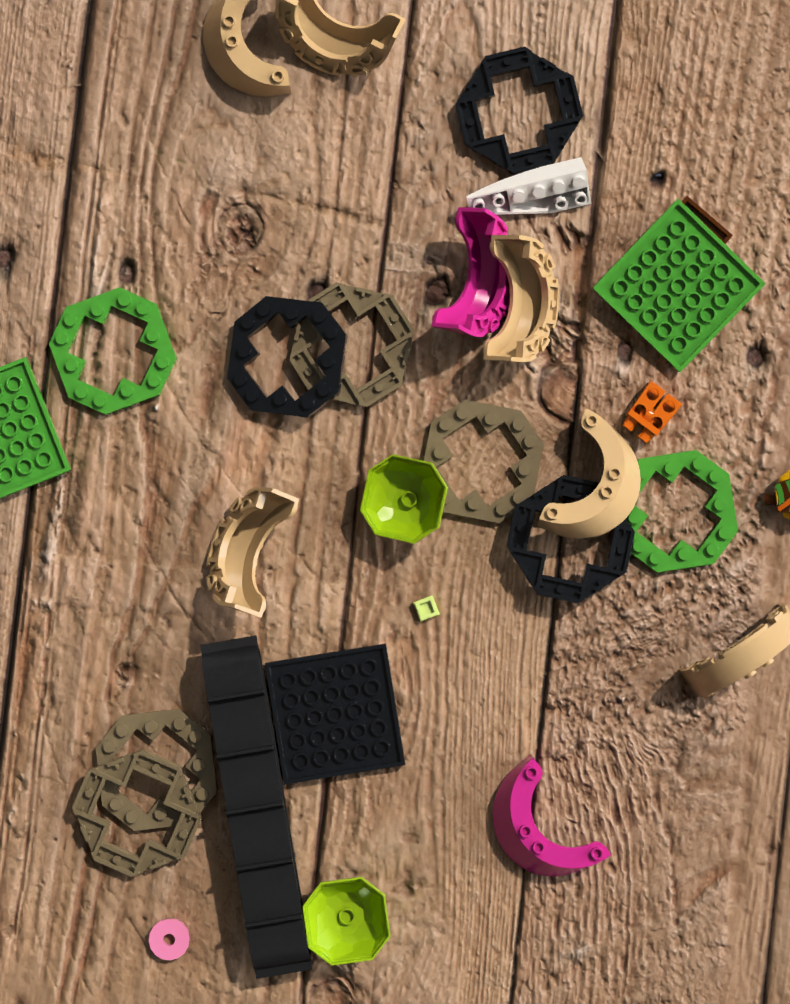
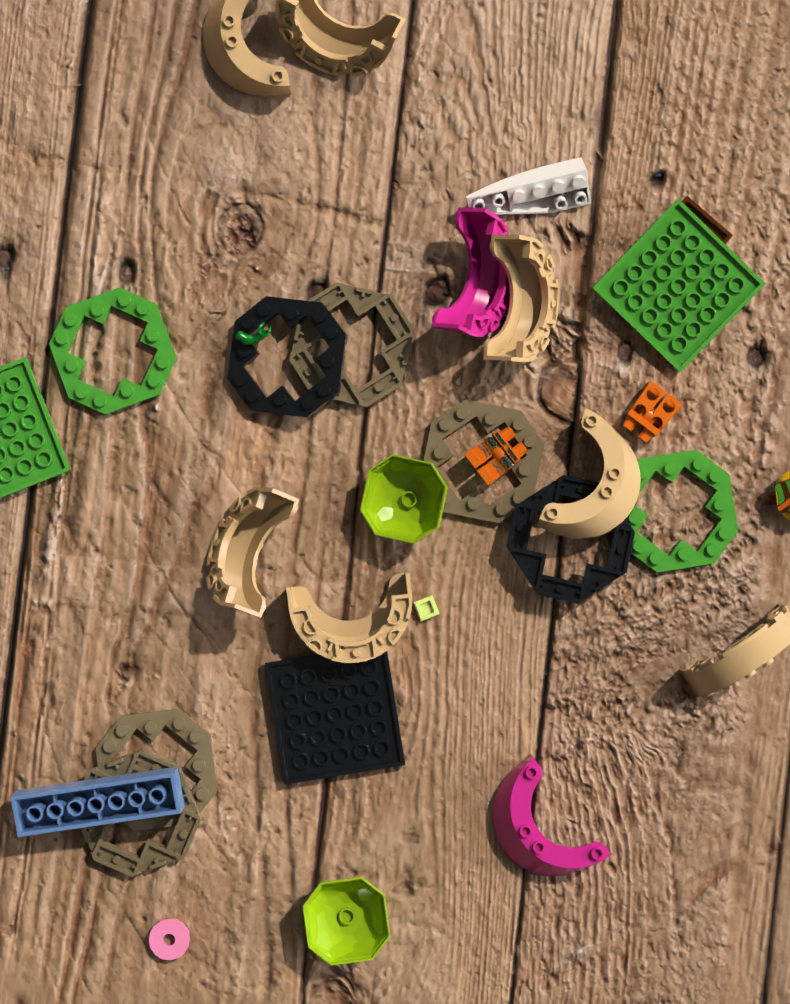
(97, 801): none -> medium blue brick
(248, 339): none -> green piece
(256, 806): black piece -> none
(353, 639): none -> tan windscreen
(481, 88): black plate -> none
(500, 450): none -> orange hips

